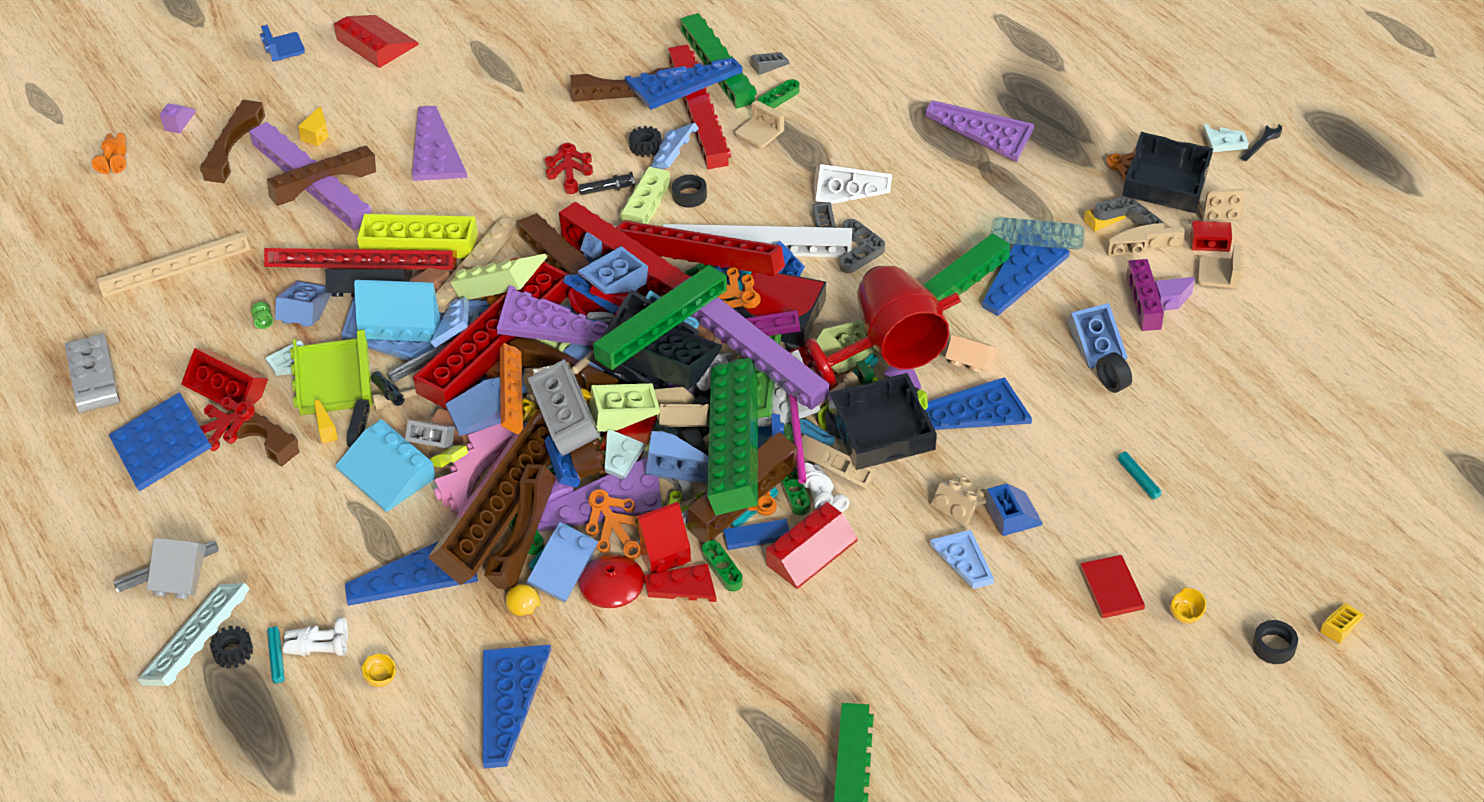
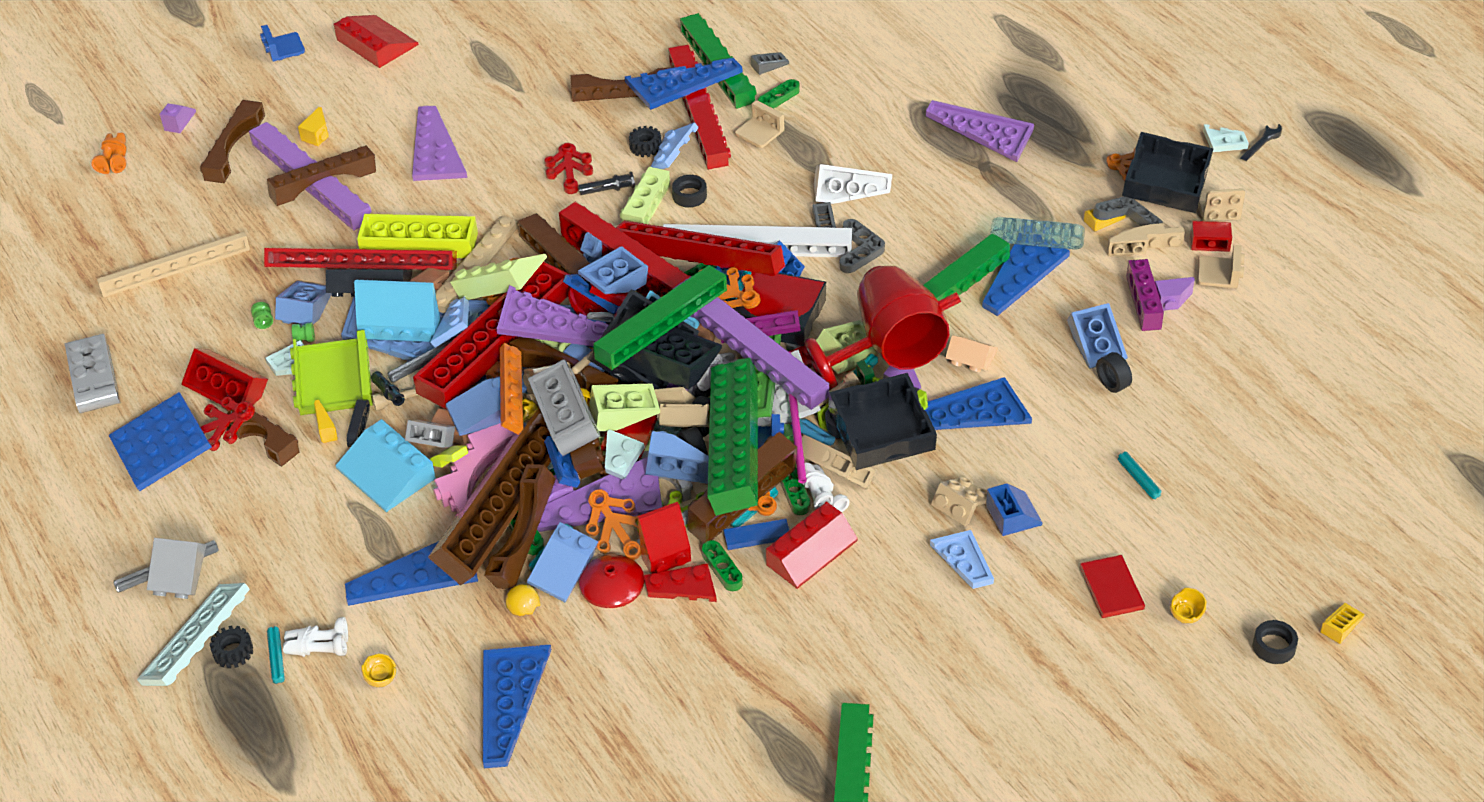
(303, 332): none -> bright green wheel

